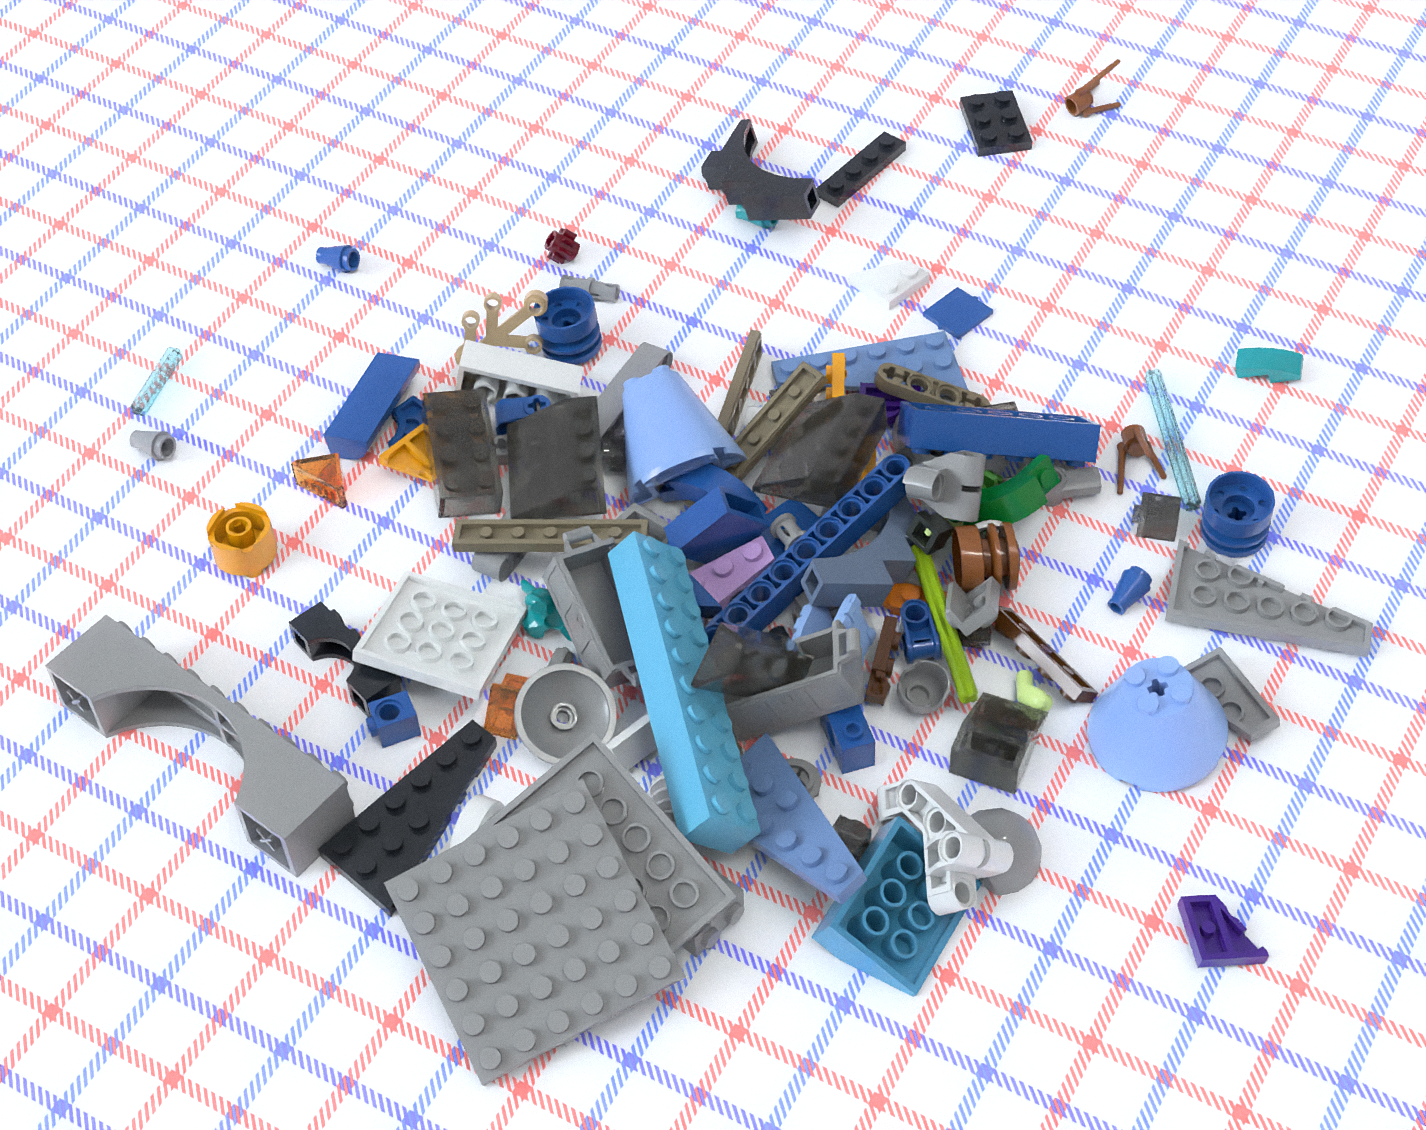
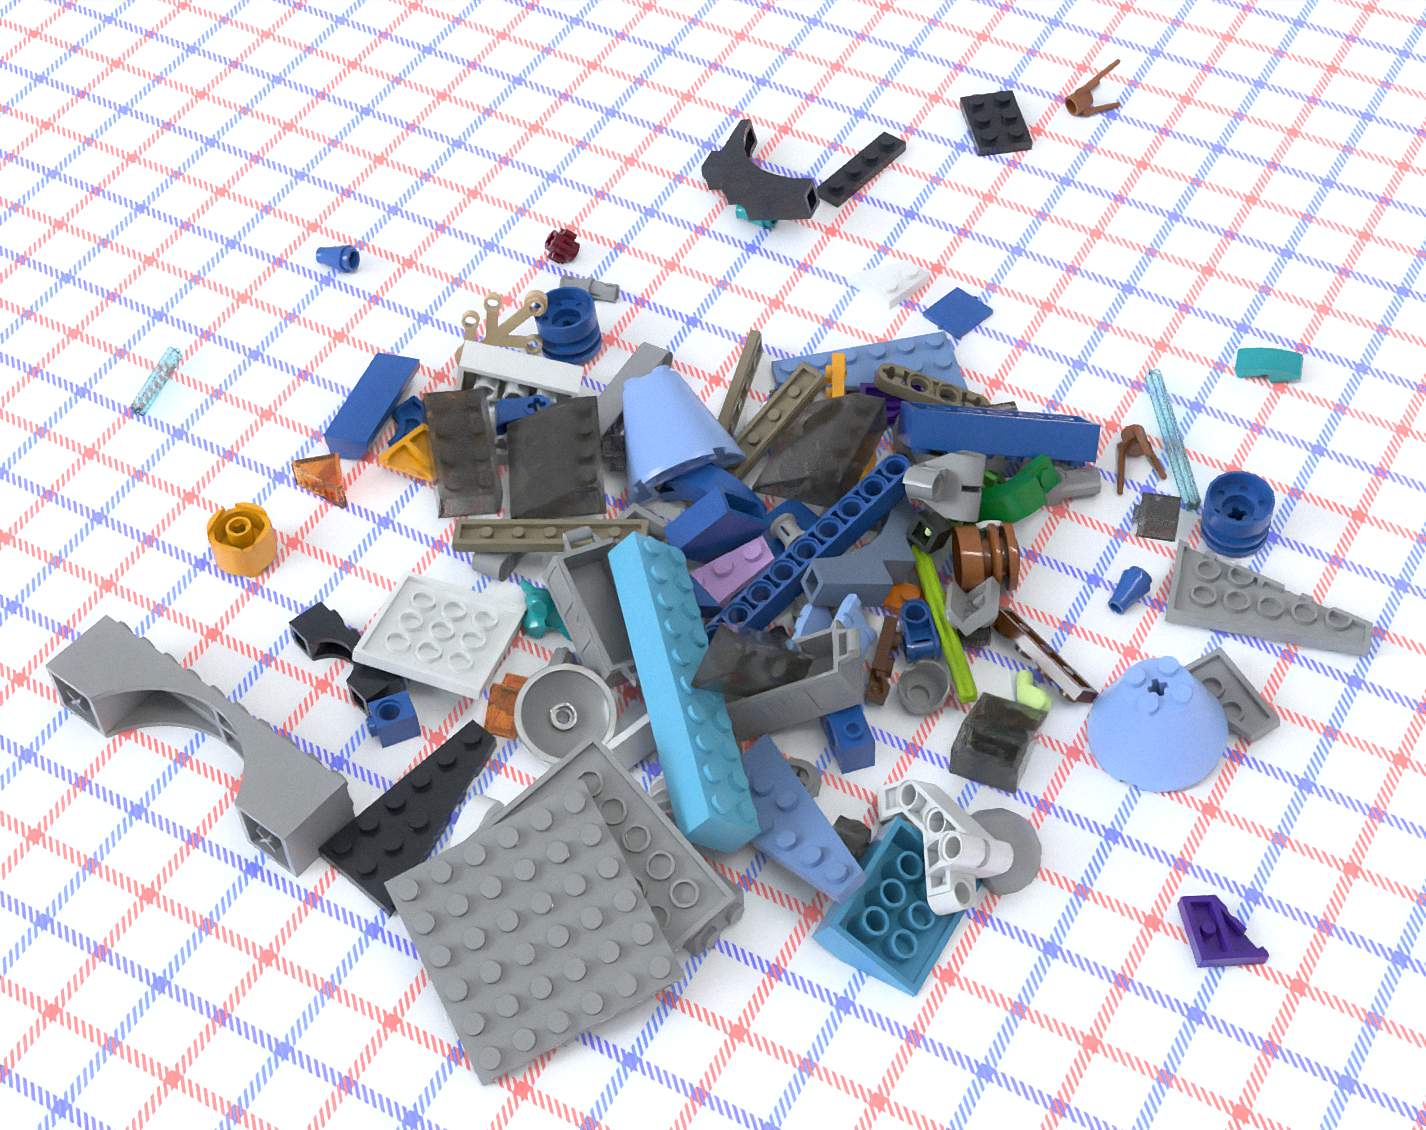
(156, 444): light grey cone -> none

